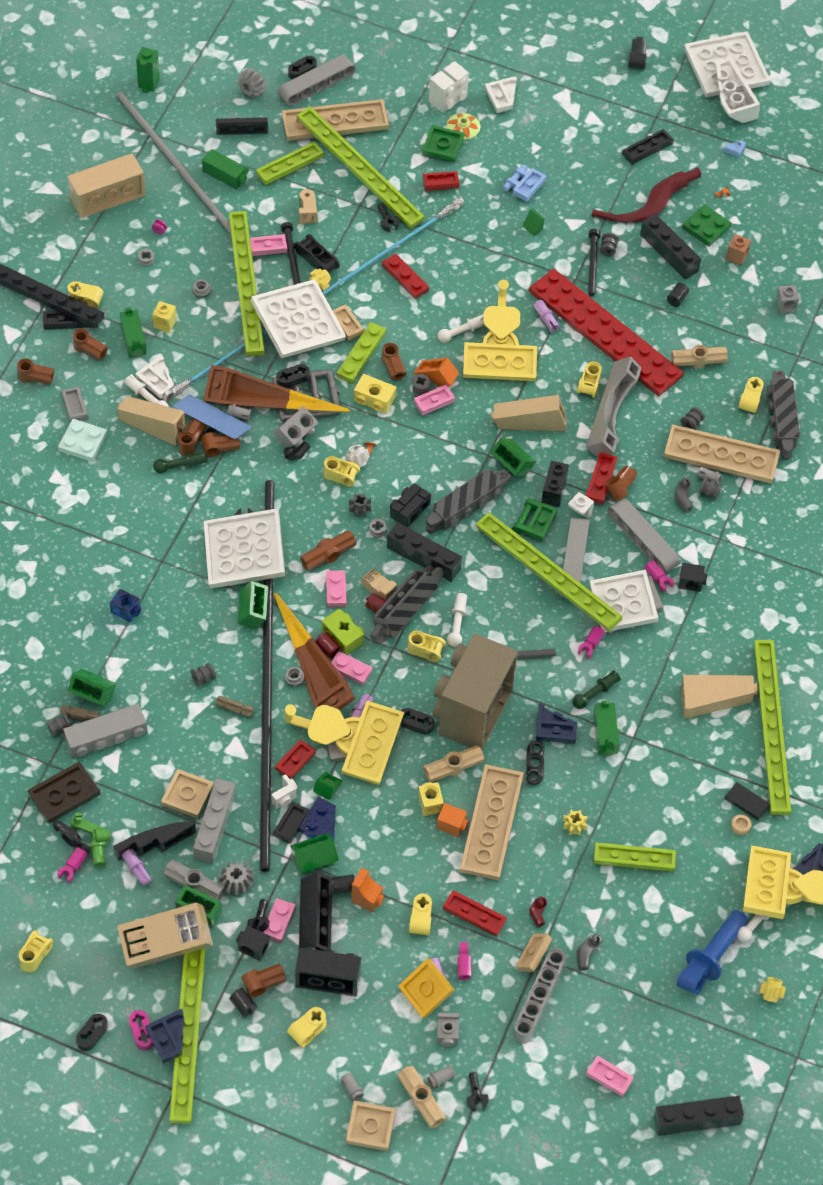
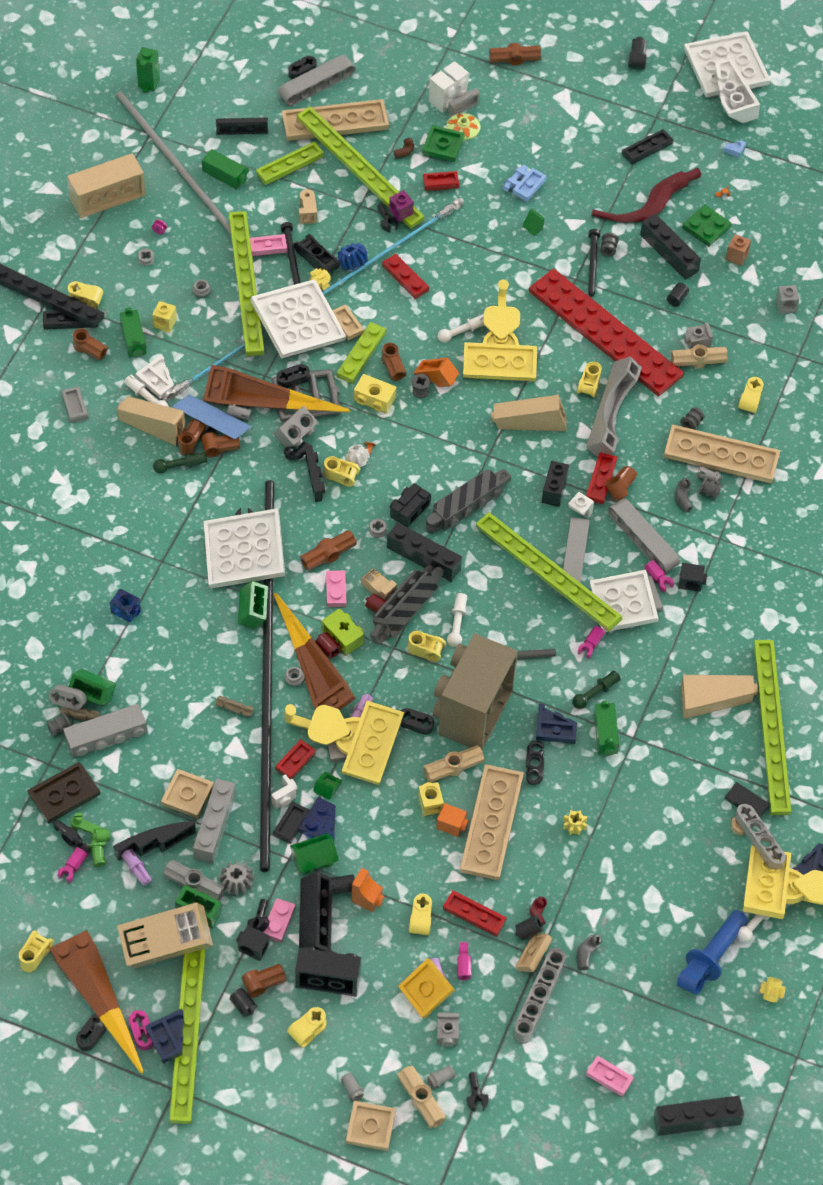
(31, 372): dark orange piece -> none
(67, 699): none -> light grey beam
(82, 440): light aqua plate -> none
(85, 970): none -> dark orange plate
(203, 674): dark grey bush -> none
(251, 83): light grey gear -> none
(314, 473): none -> black plate
(352, 256): none -> blue gear
(352, 668): bright pink plate -> none
(360, 504): dark grey gear -> none
(401, 205): none -> magenta brick
(406, 150): none -> reddish brown arm
(434, 400): bright pink plate -> none
(463, 102): none -> light grey tile
(502, 93): white wing -> none
(513, 457): green brick -> none
(514, 54): none -> dark orange piece
(529, 928): none -> black piece
(540, 522): green plate -> none
(546, 315): lavender axle -> none
(634, 857): lime plate -> none
(698, 336): none -> light grey brick
(763, 835): none -> light grey beam
(784, 413): dark grey hinge -> none

